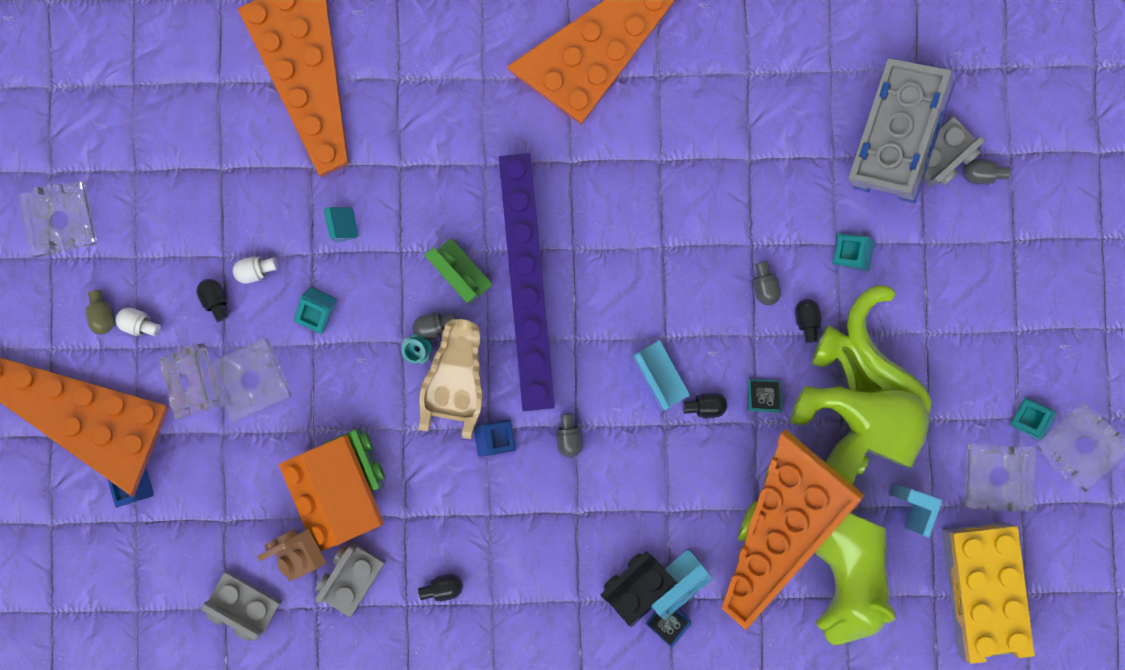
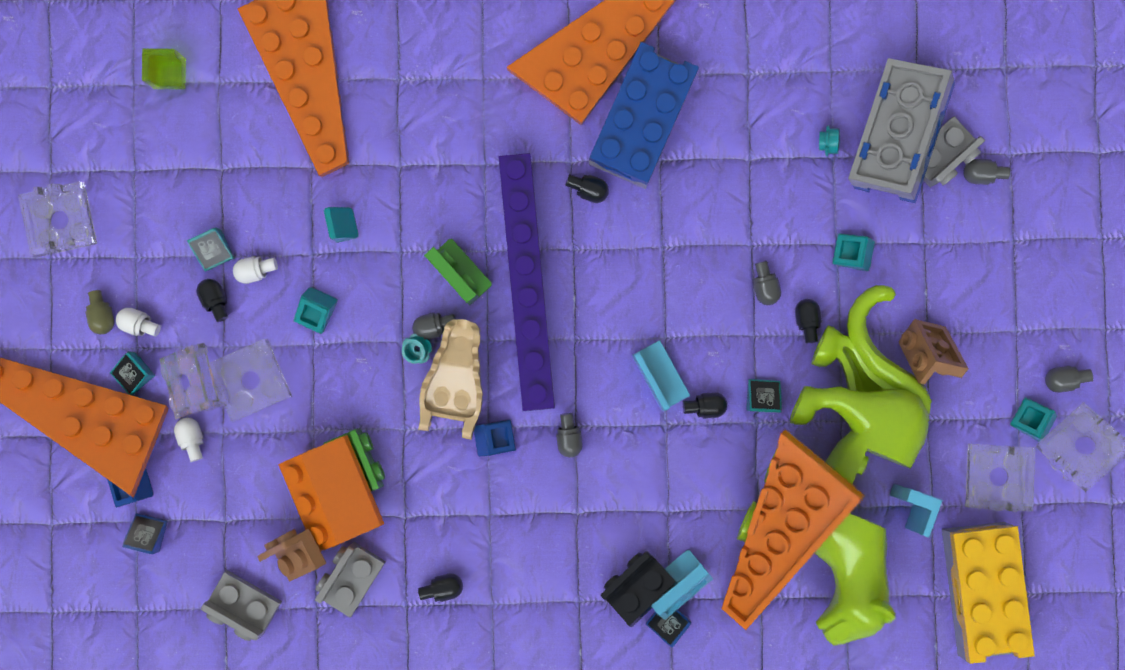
(131, 373): none -> slope
(145, 534): none -> slope
(163, 68): none -> clear neon green panel
(189, 437): none -> white cylinder
(211, 249): none -> slope
(589, 187): none -> black cylinder
(642, 116): none -> blue piece
(829, 140): none -> teal plate
(931, 350): none -> medium nougat bracket
(1067, 378): none -> dark grey cylinder

